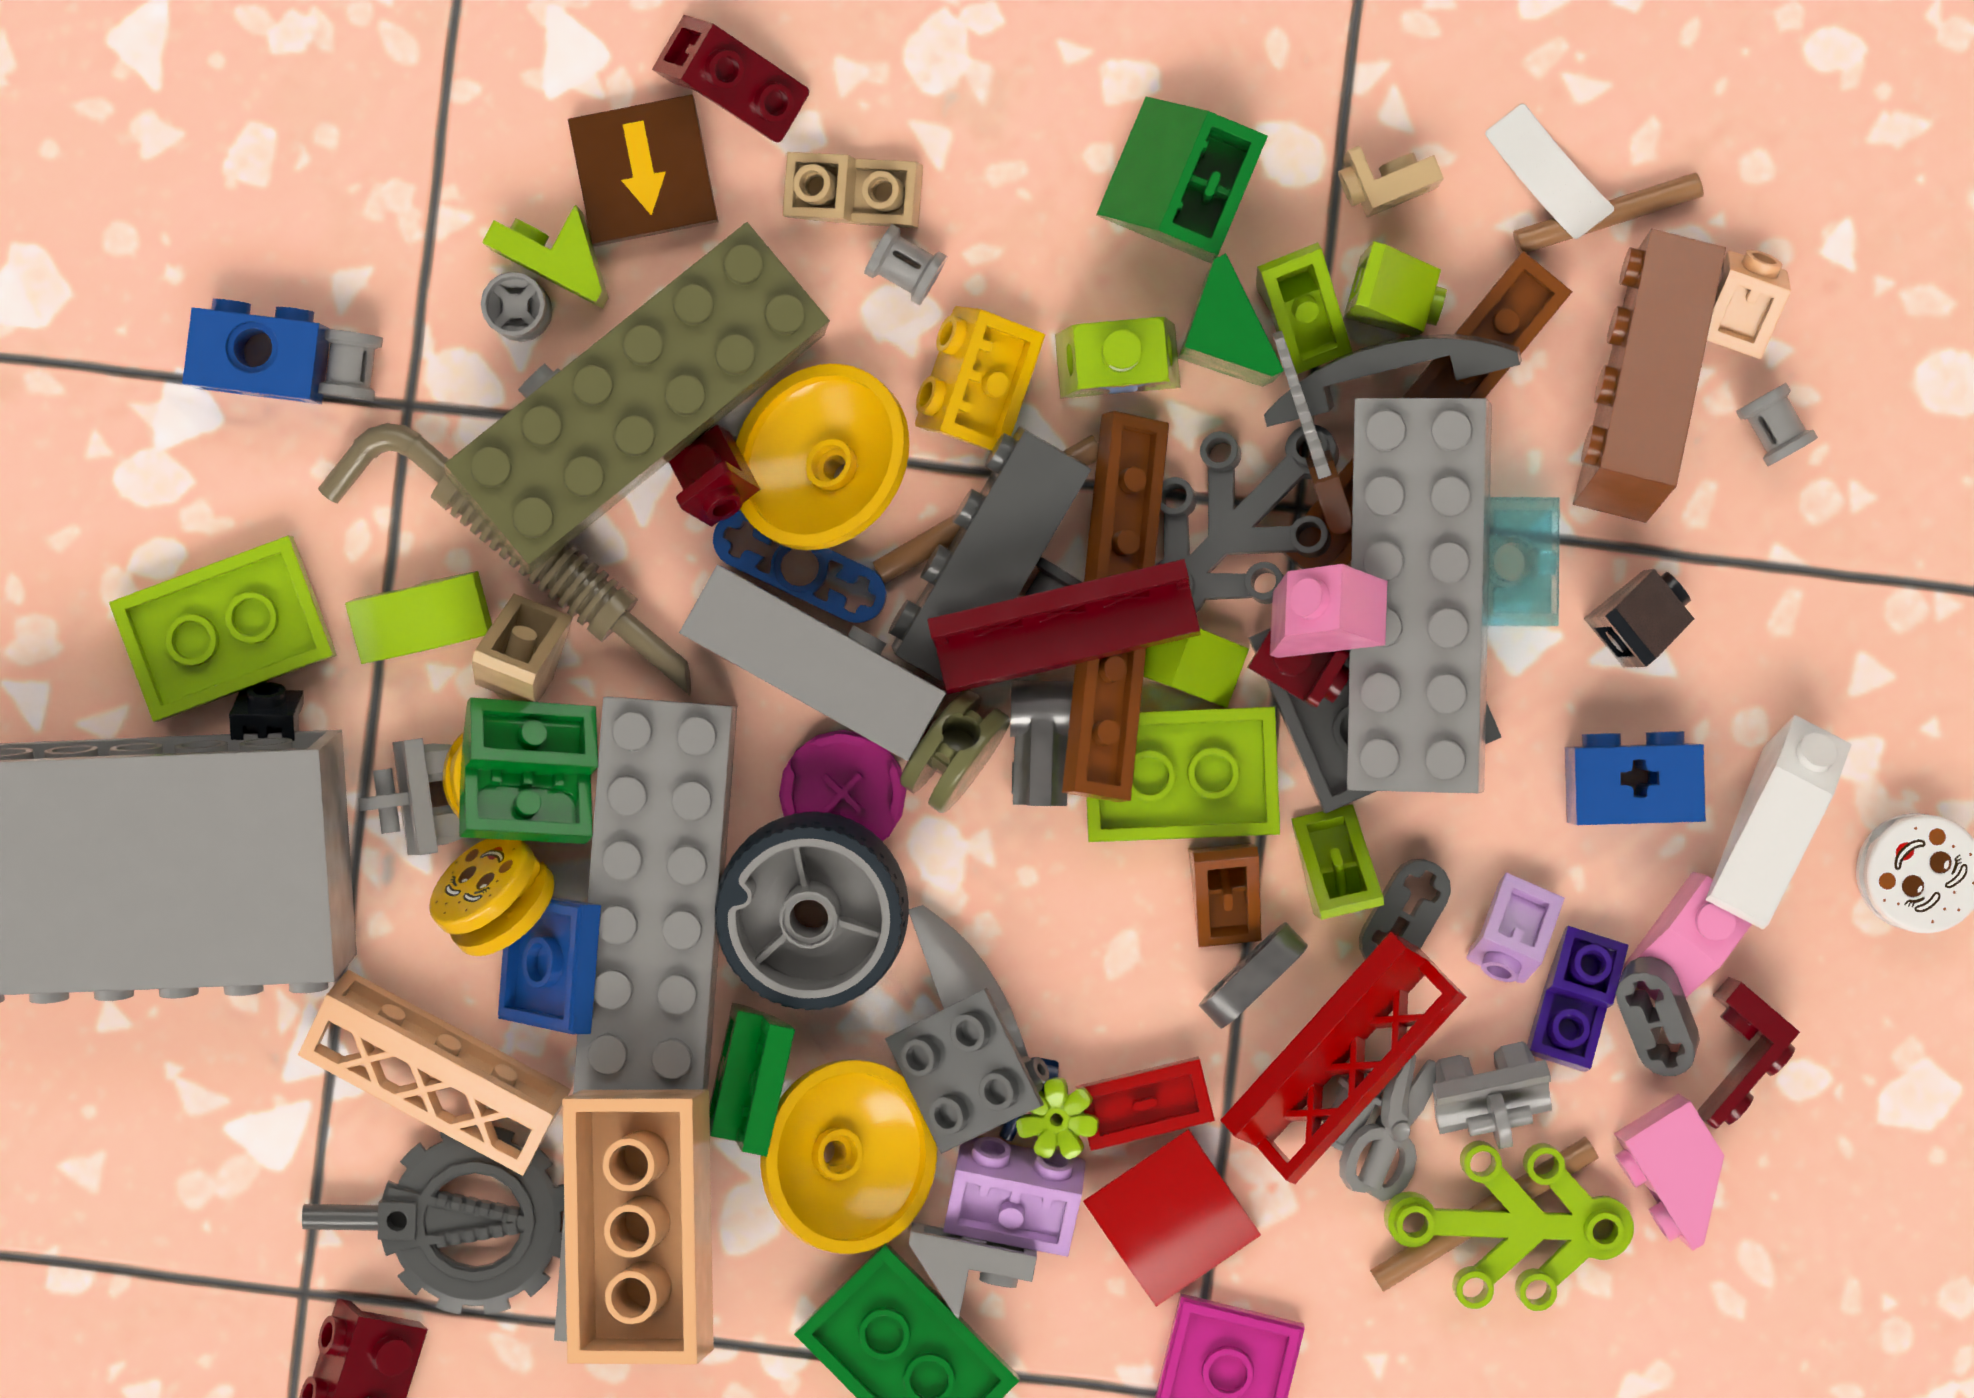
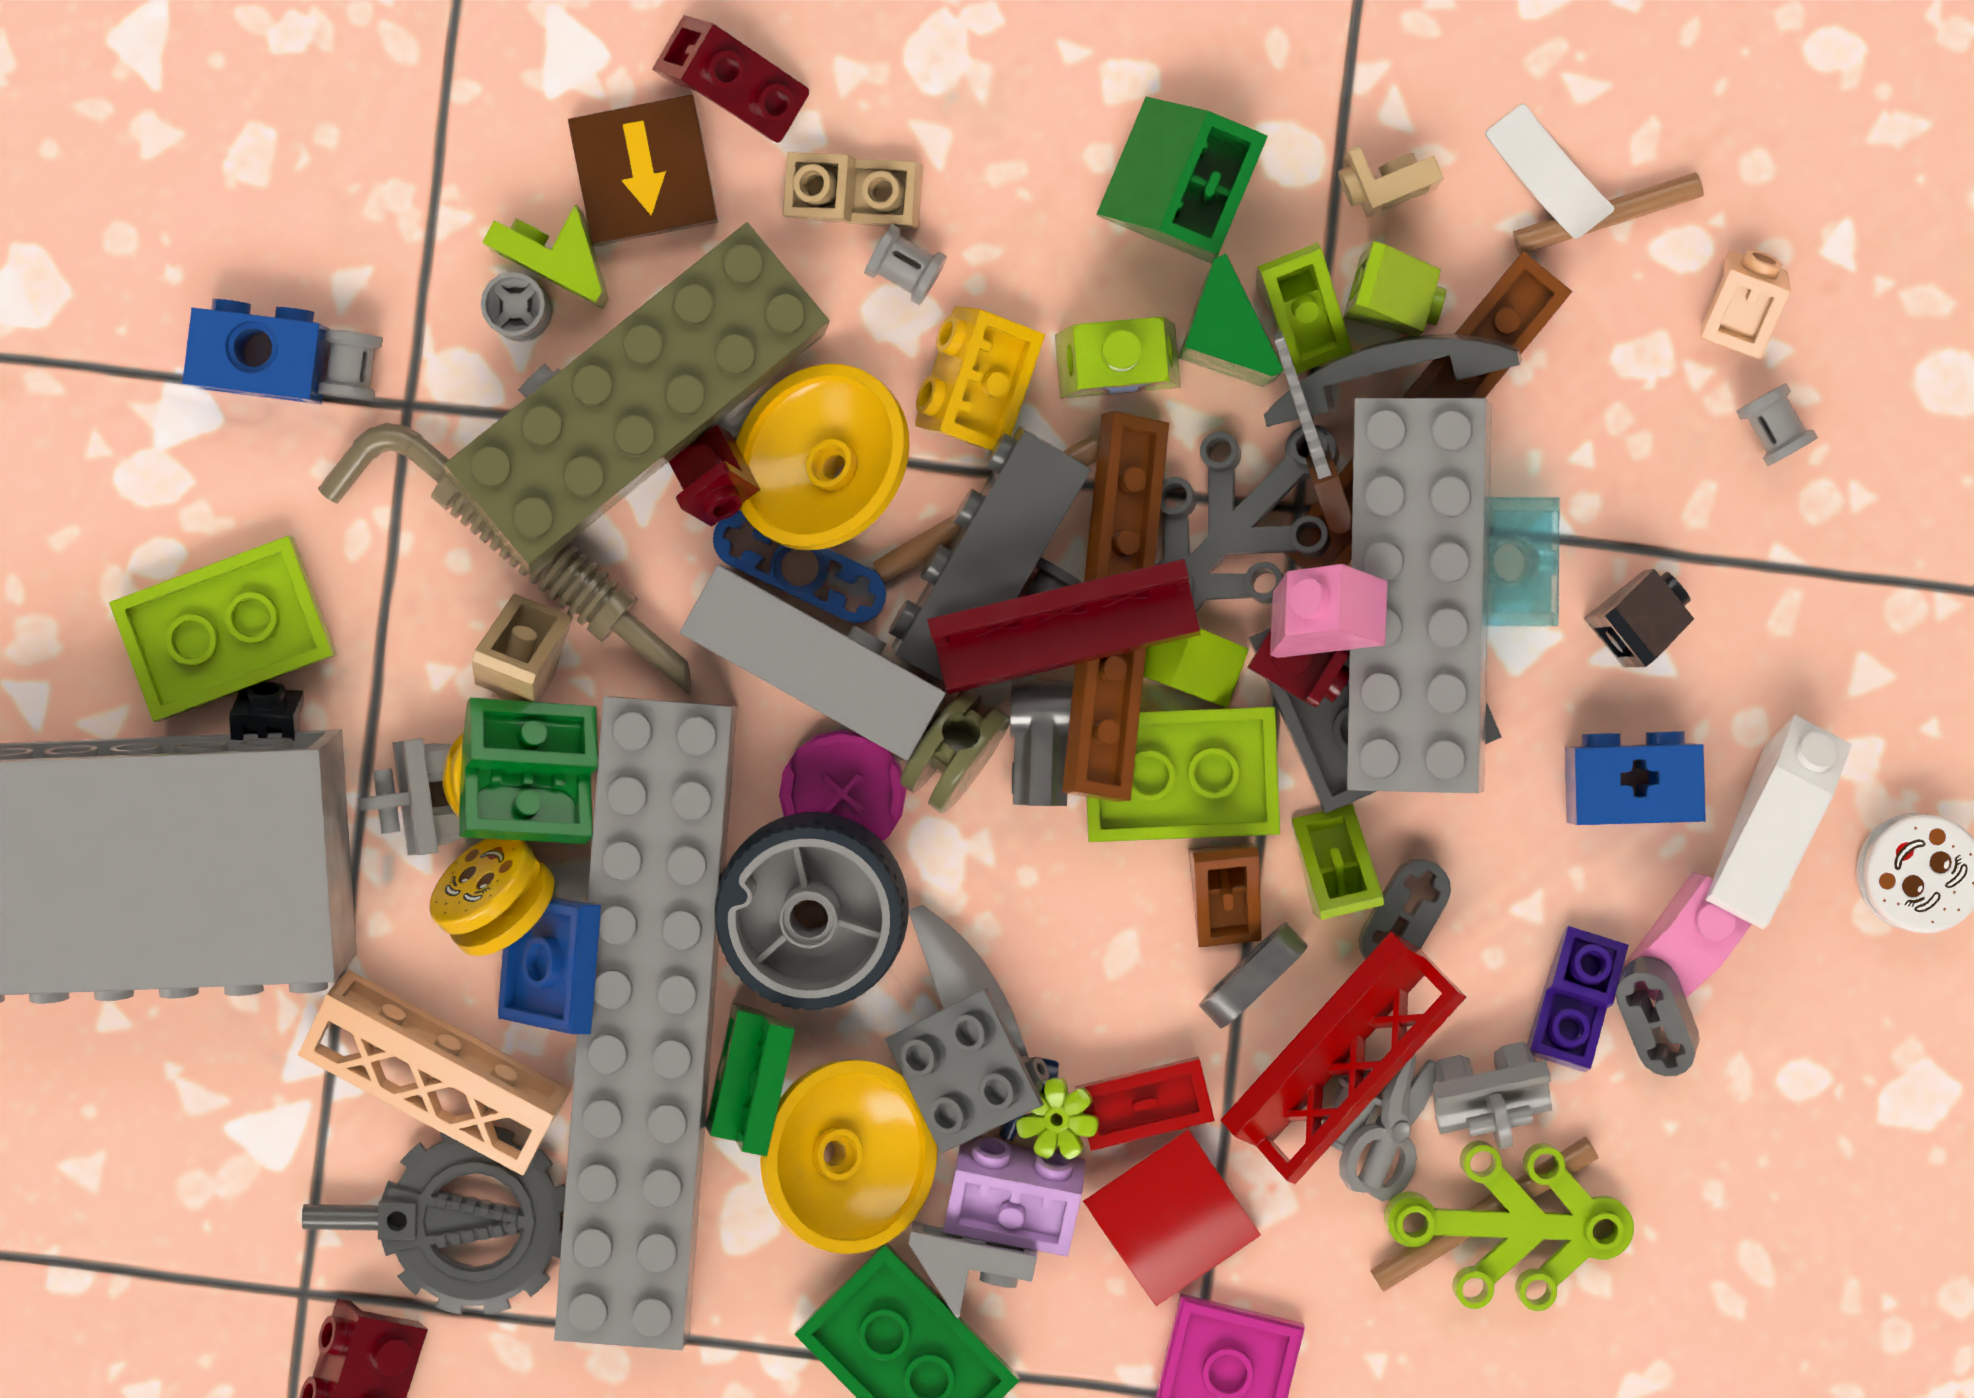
(419, 617): lime slope -> none
(638, 1226): light nougat brick -> none
(1516, 930): lavender bracket -> none
(1650, 377): wedge -> none
(1677, 1163): bright pink slope -> none
(1748, 1016): dark red bracket -> none

